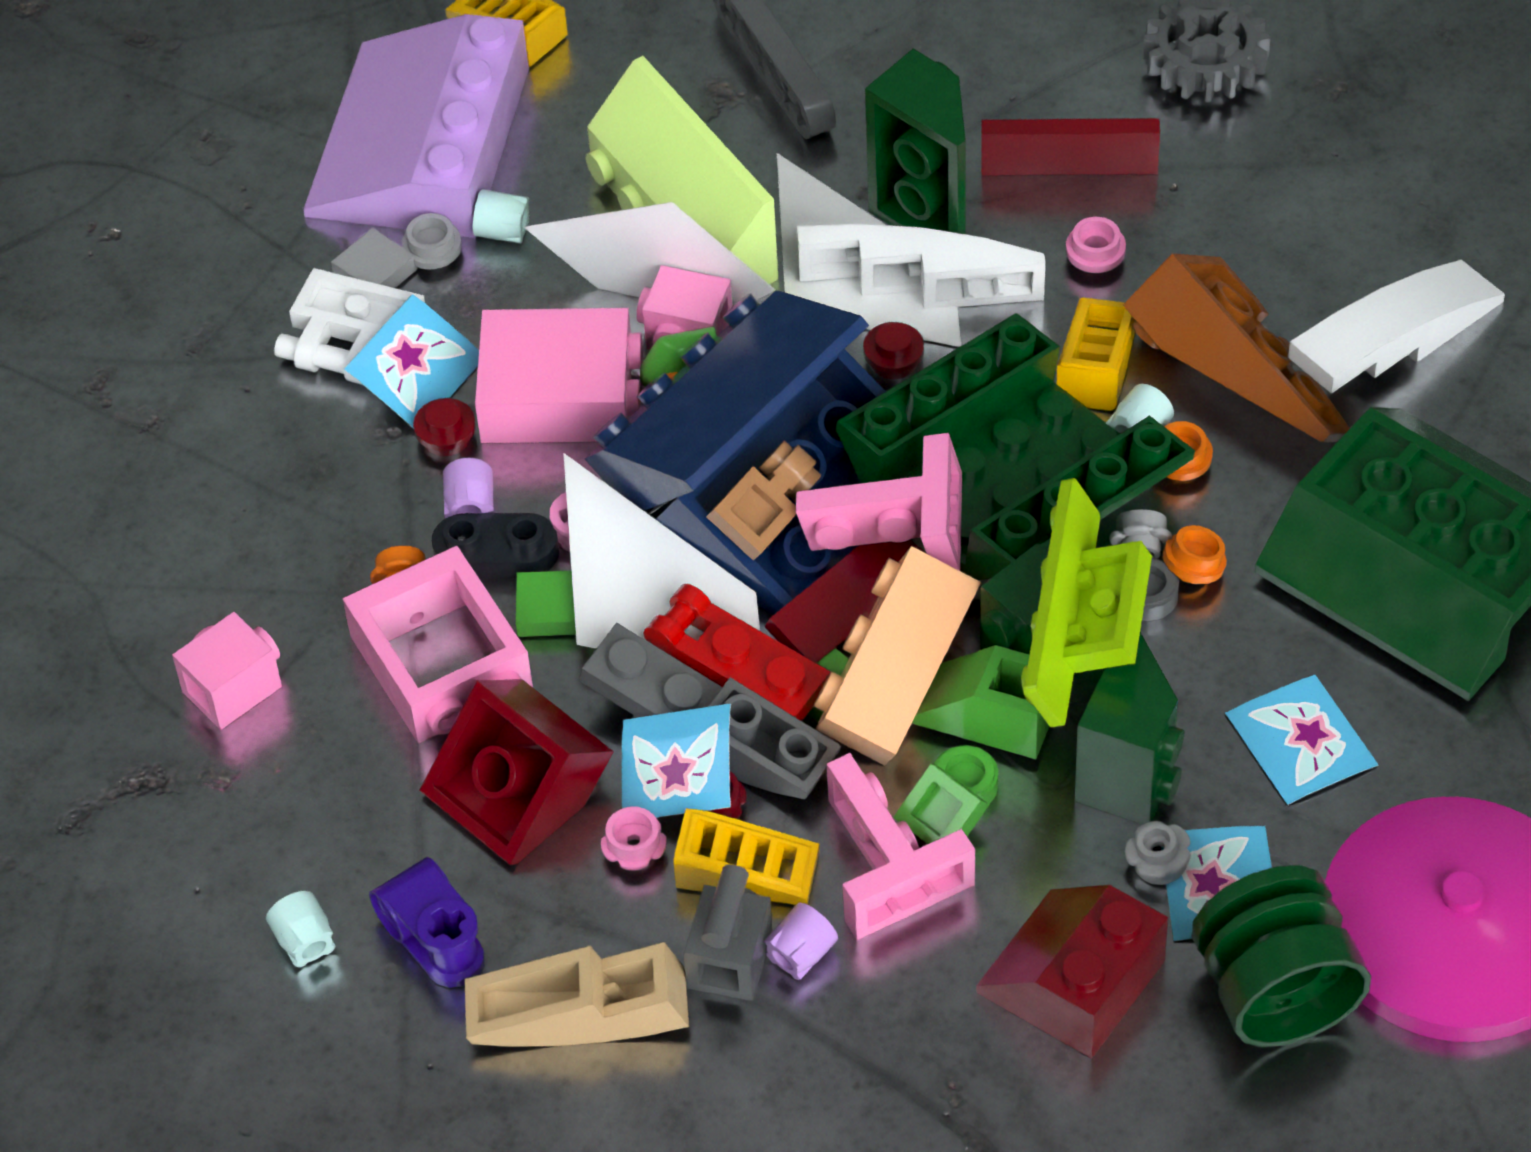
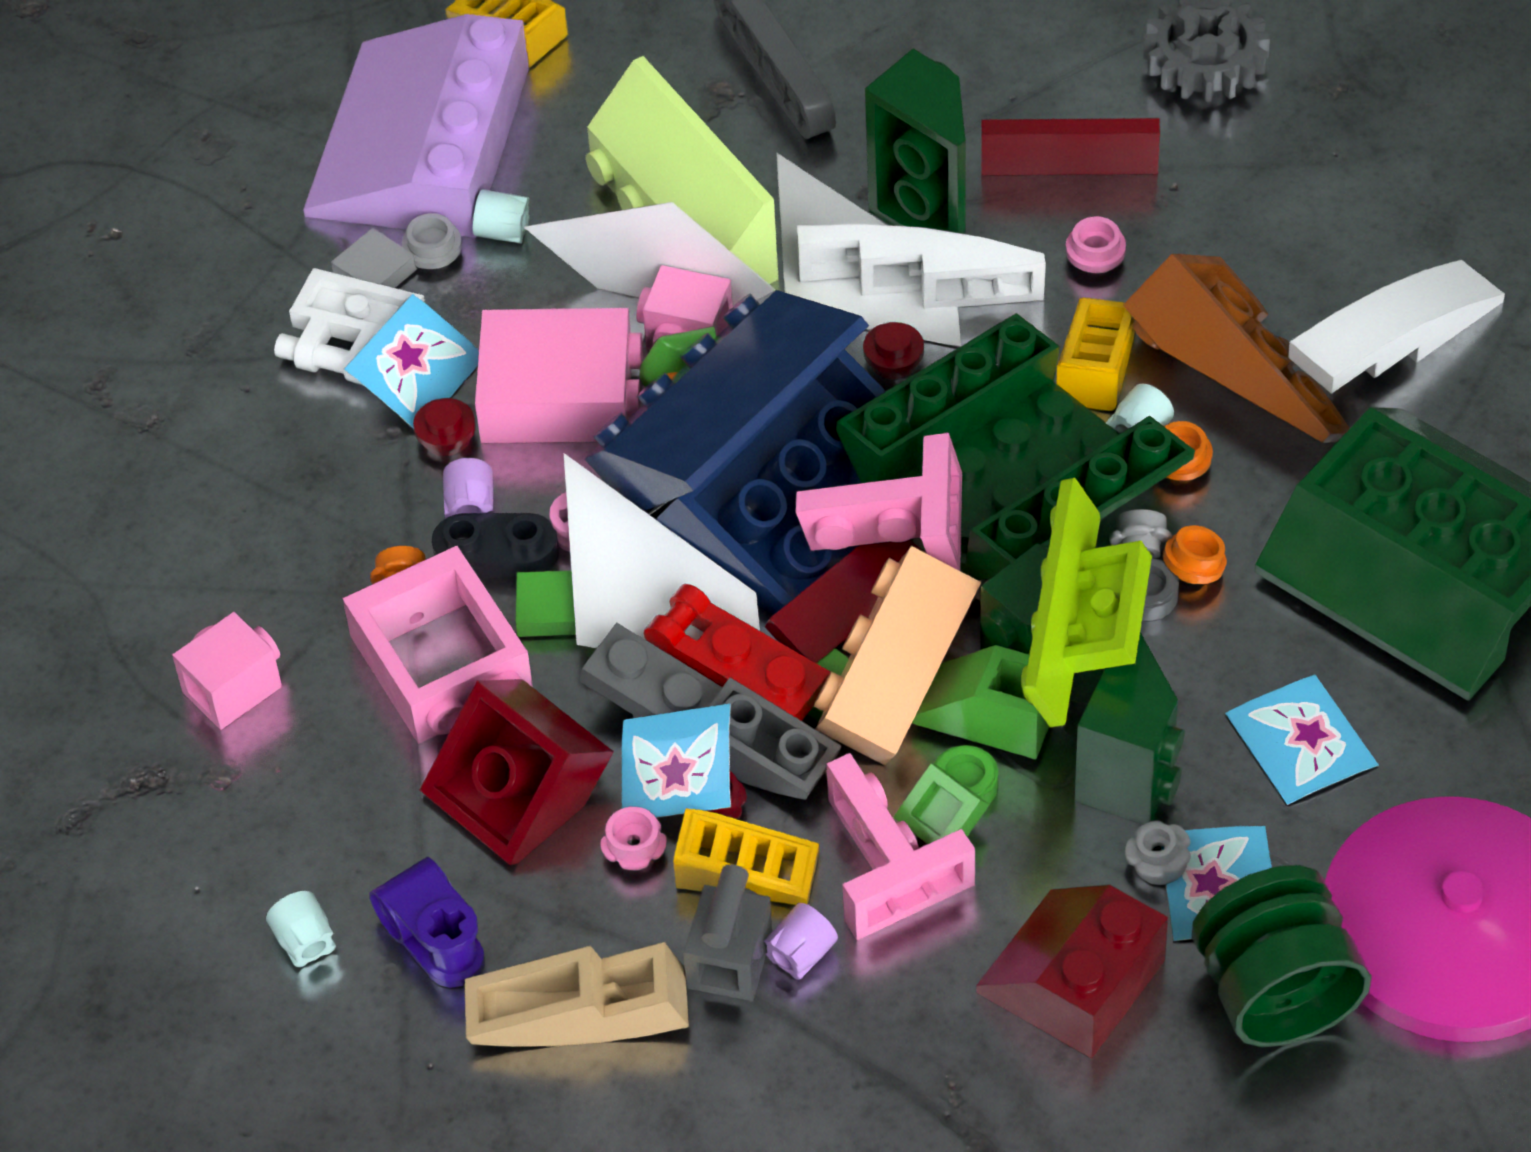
(758, 505): medium nougat plate -> none

